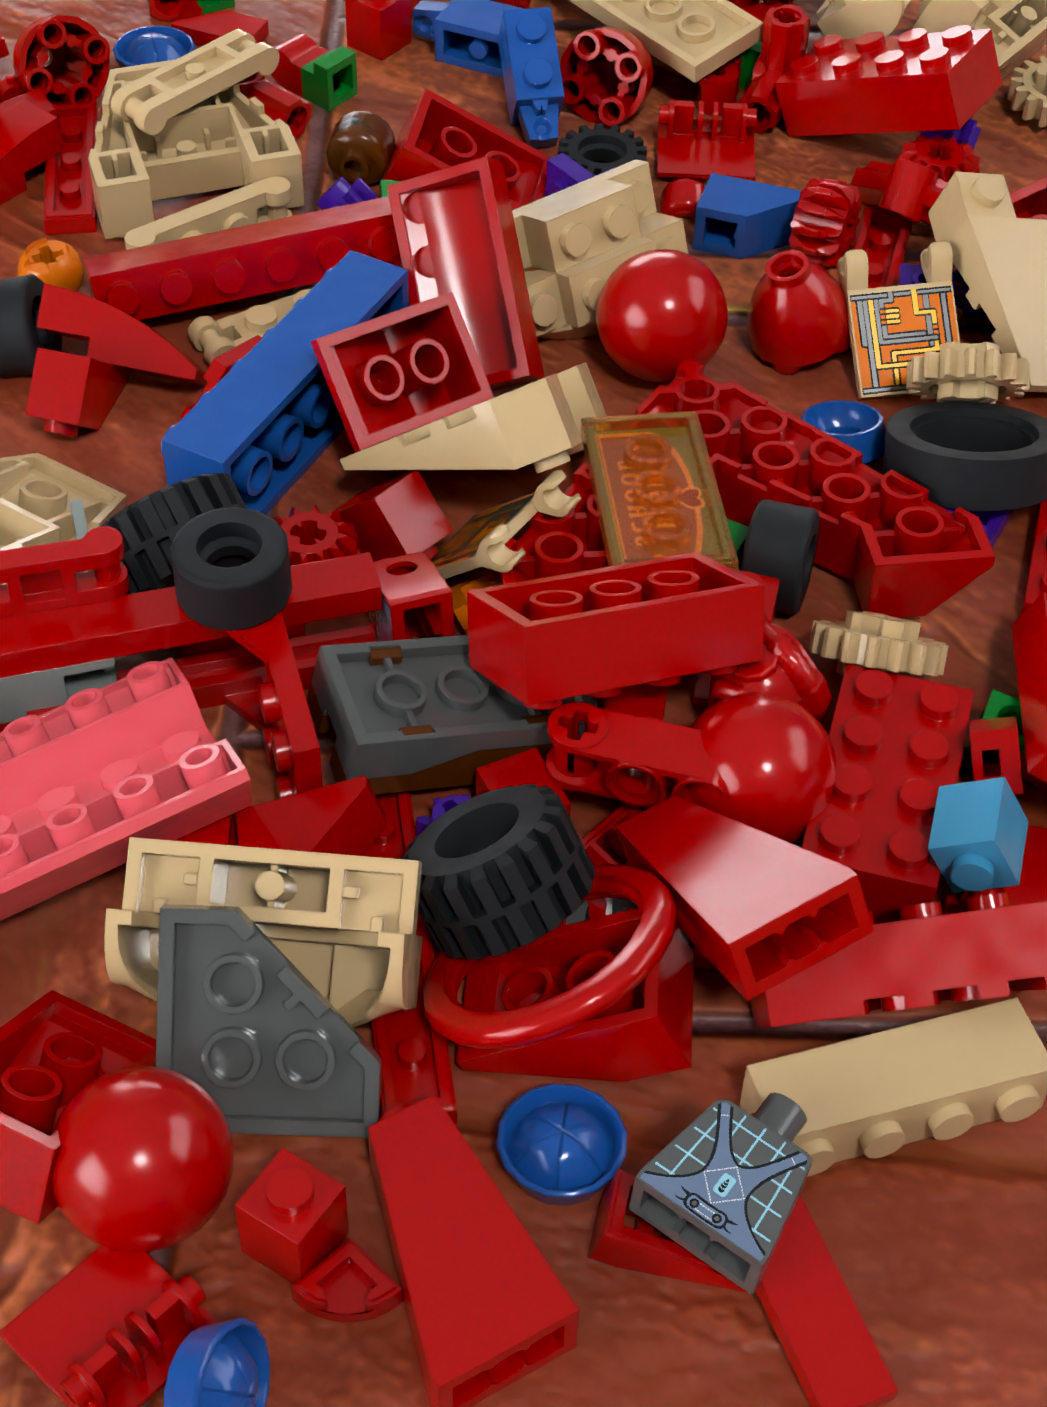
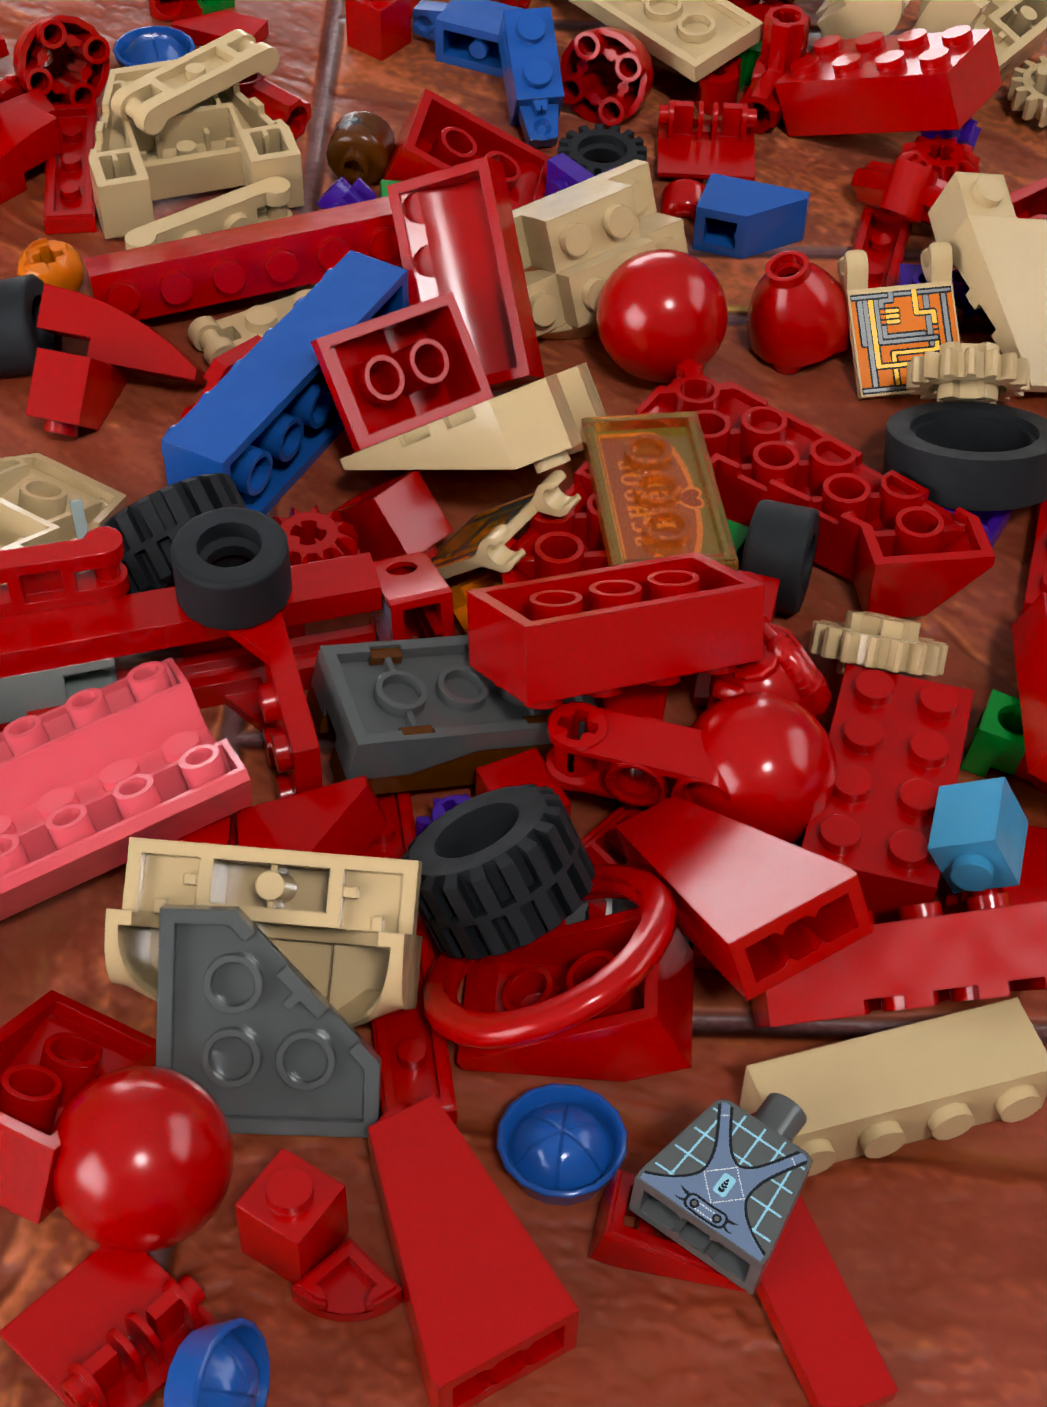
(315, 71): green leg -> none
(825, 220): red gear -> none
(852, 424): blue hat -> none
(995, 735): red piece -> none

